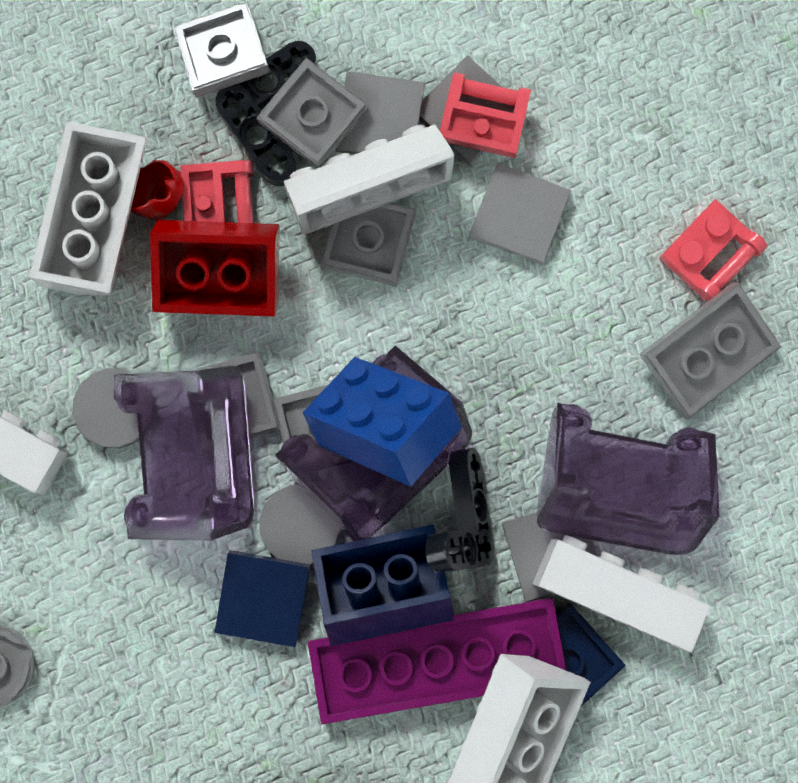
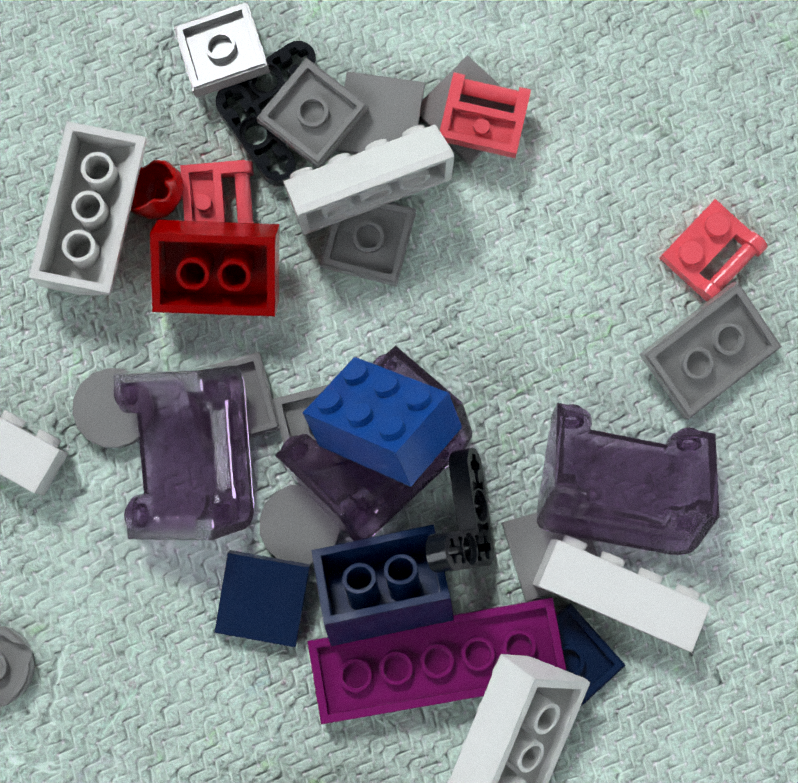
(519, 213): light grey tile -> none

